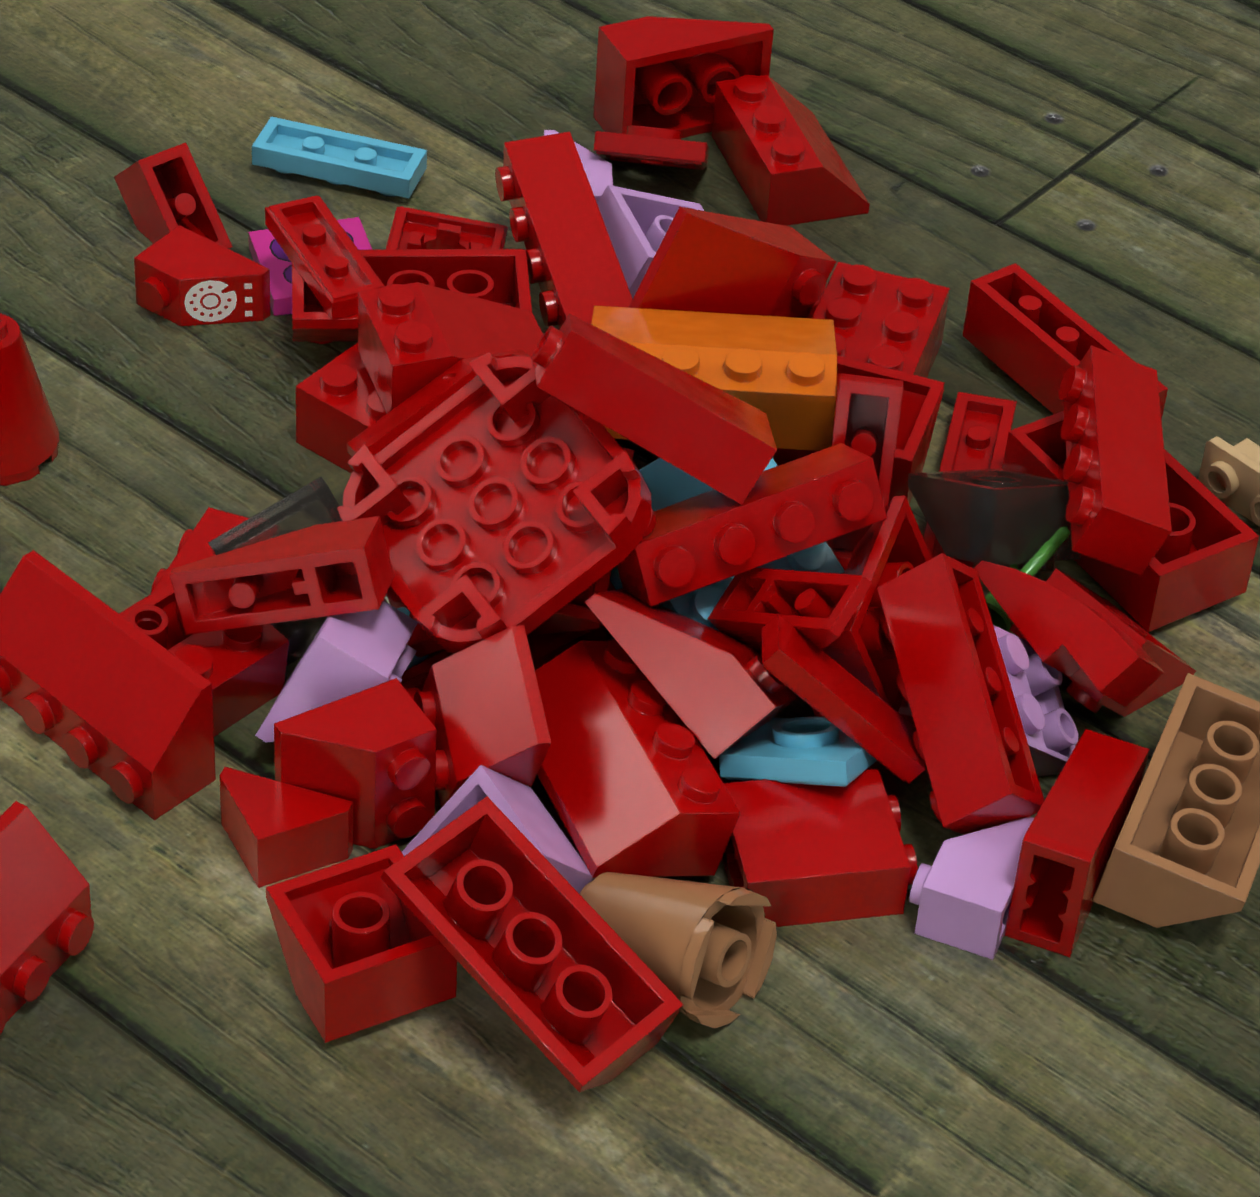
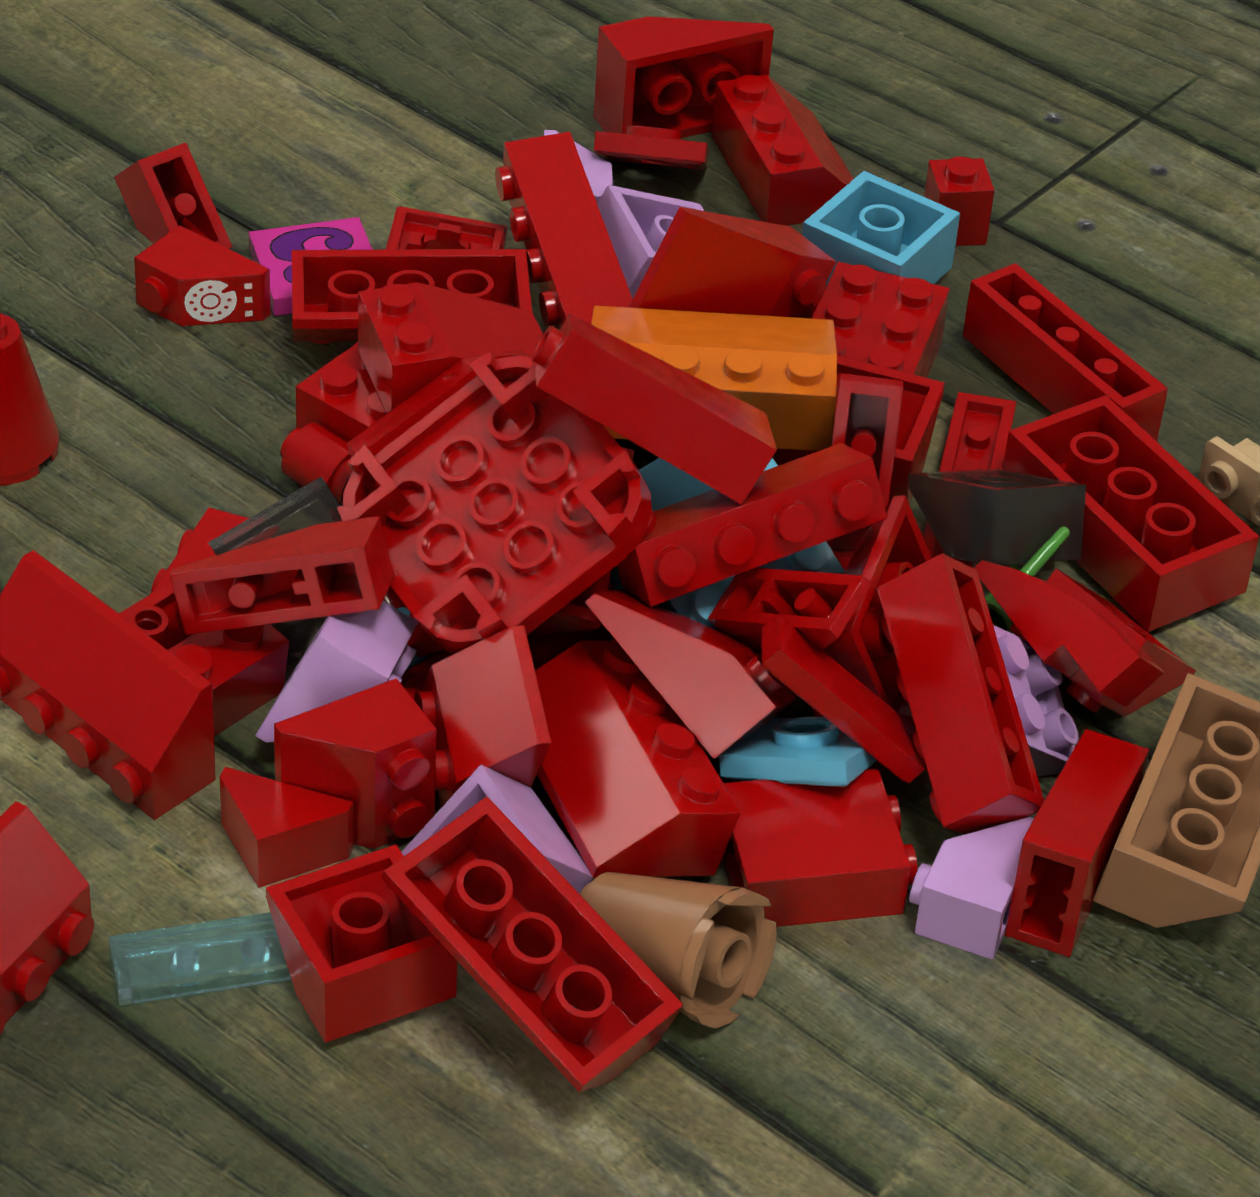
(196, 958): none -> clear light blue tile
(316, 453): none -> red brick
(322, 254): red tile -> none
(339, 157): medium azure plate -> none
(885, 229): none -> medium azure brick
(966, 188): none -> red brick
(1115, 460): red brick -> none

